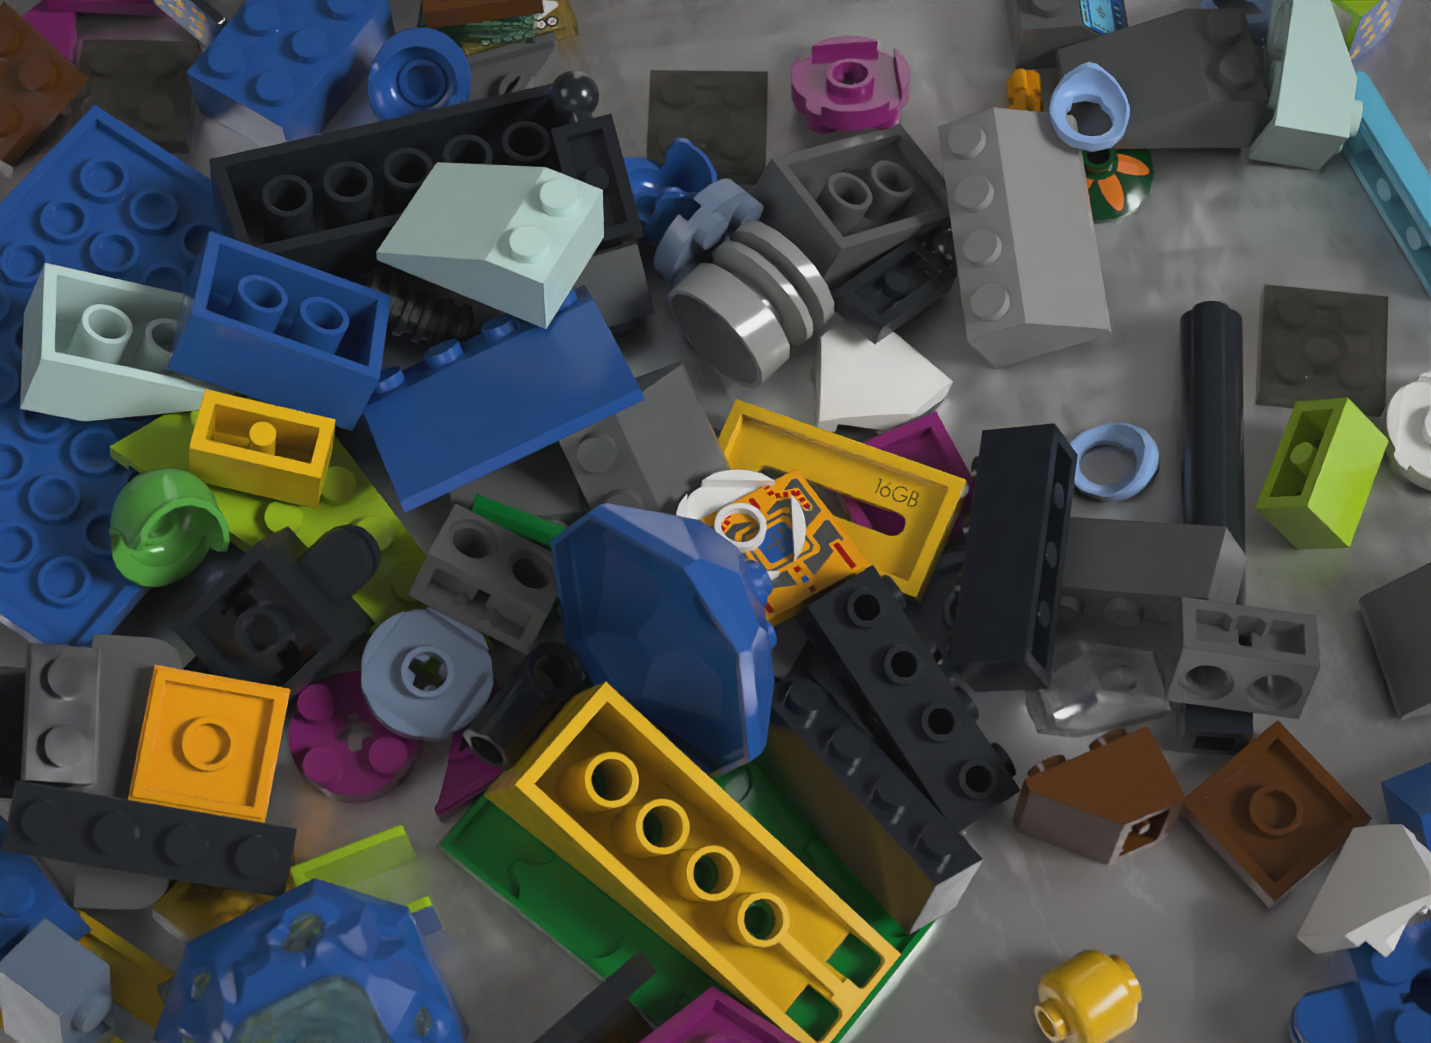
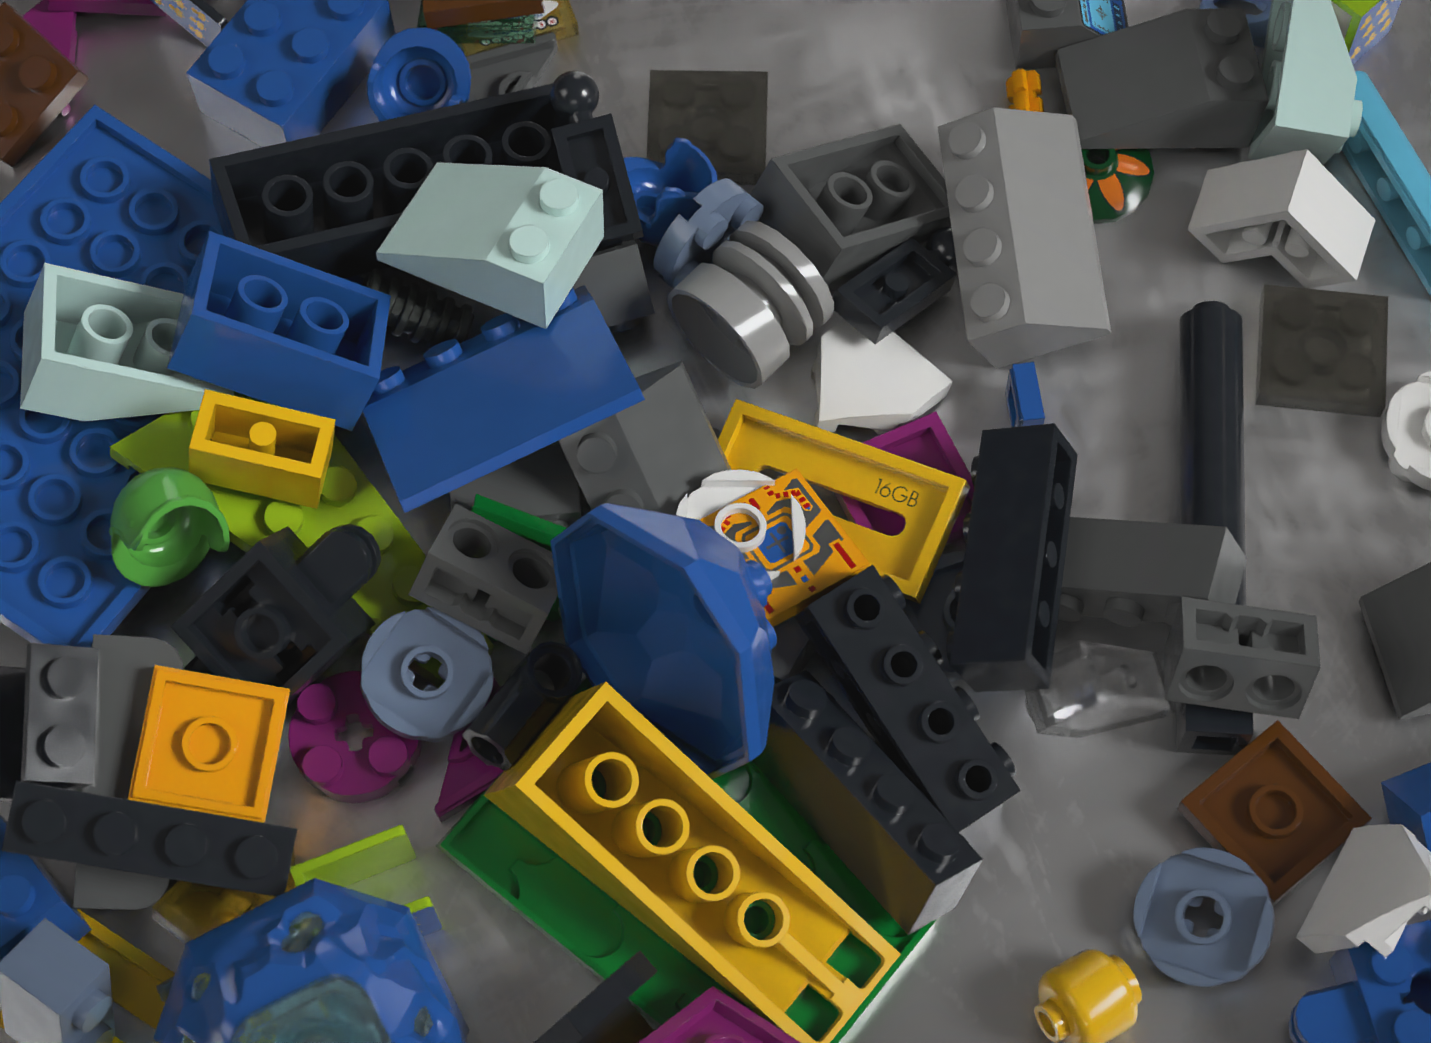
(142, 87): clear smoke plate -> none
(873, 100): magenta plate -> none
(1024, 396): none -> blue tile
(1094, 85): light blue piece -> none
(1102, 800): reddish brown slope -> none
(1129, 439): light blue piece -> none
(1169, 937): none -> sand blue plate
(1284, 210): none -> white brick
(1322, 474): lime brick -> none

